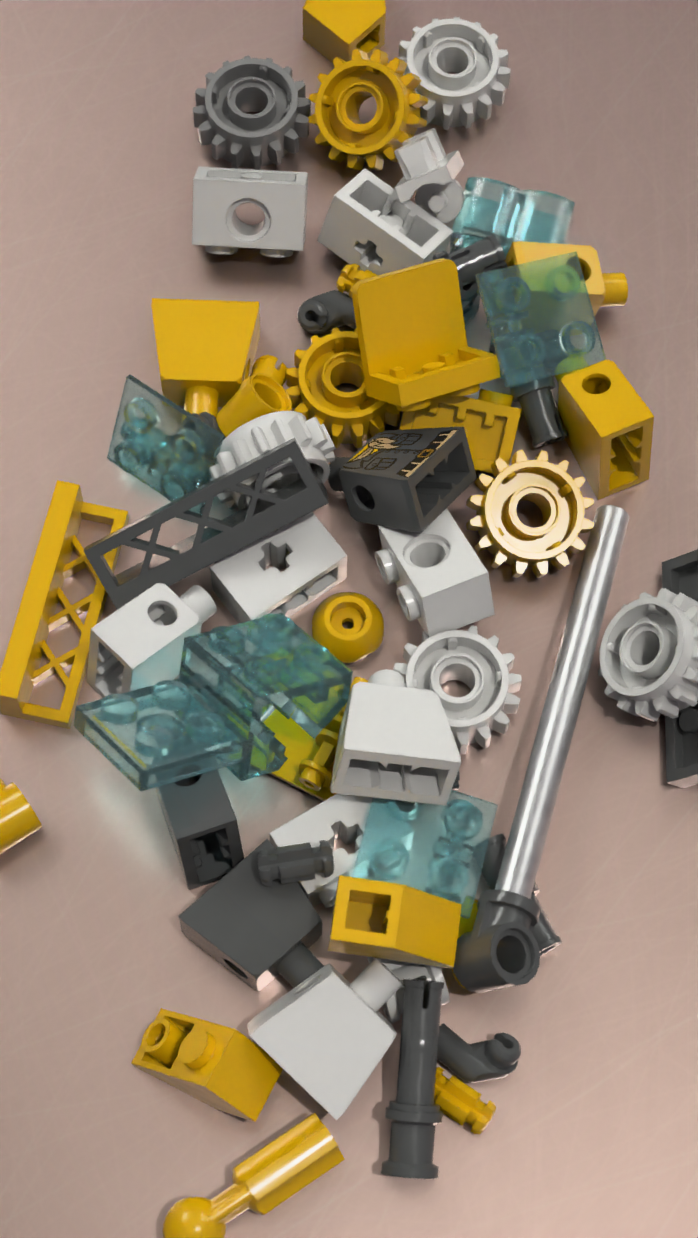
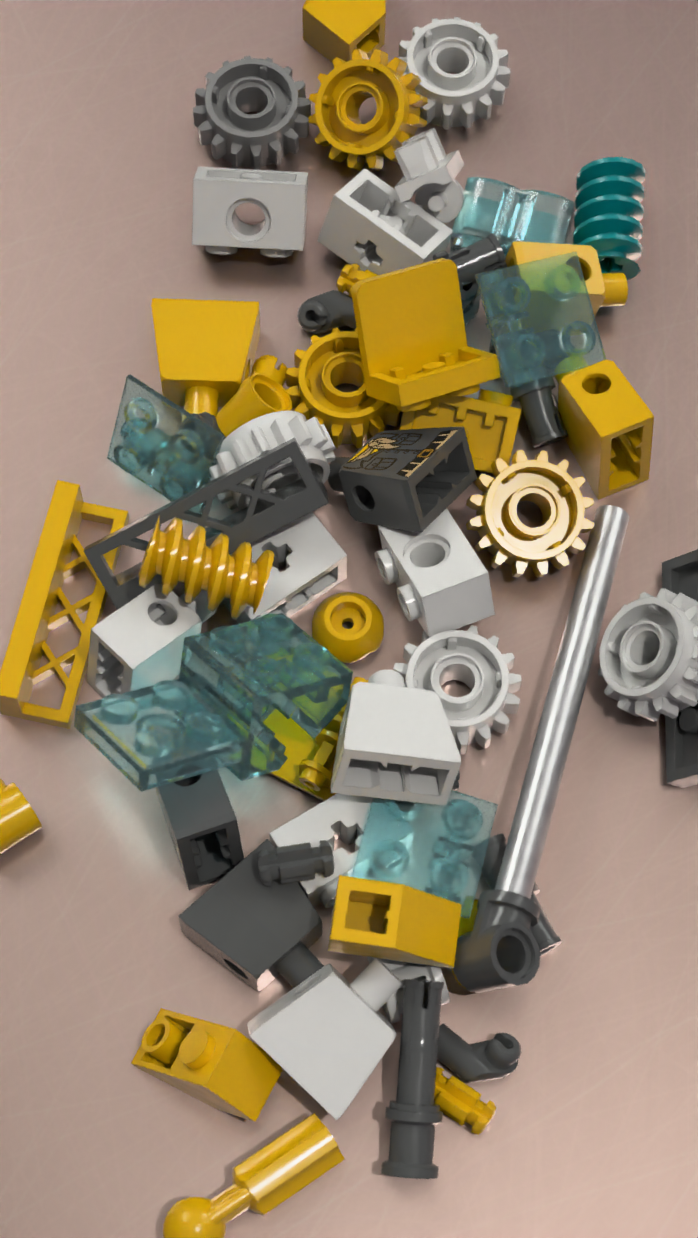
(205, 567): none -> yellow piece
(611, 212): none -> teal piece

